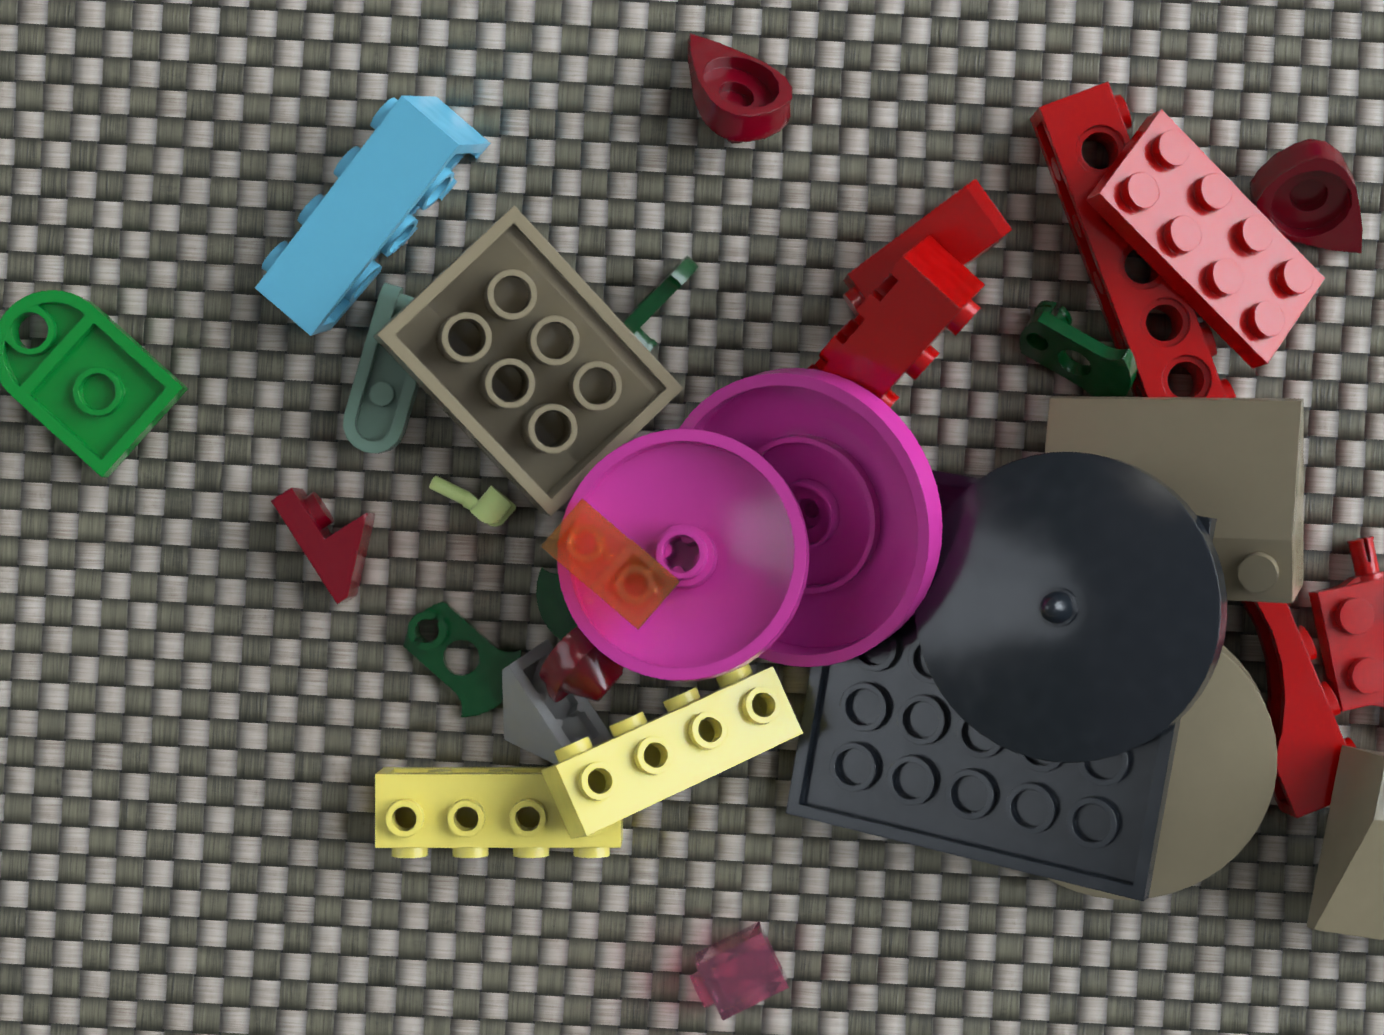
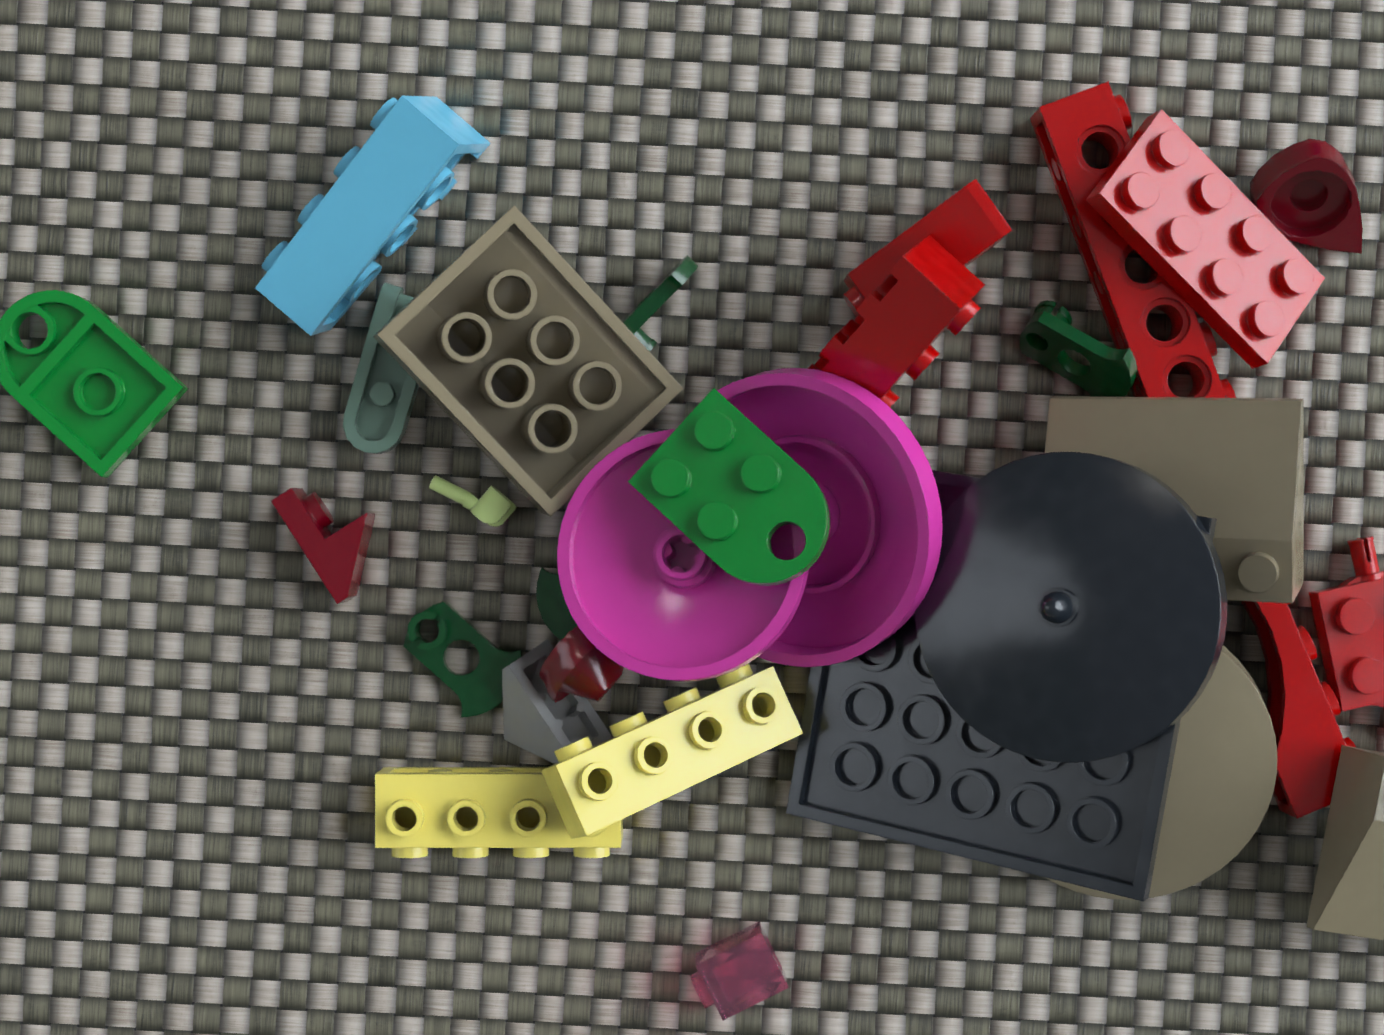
(610, 564): clear orange slope -> none
(732, 492): none -> green plate
(737, 92): dark red piece -> none

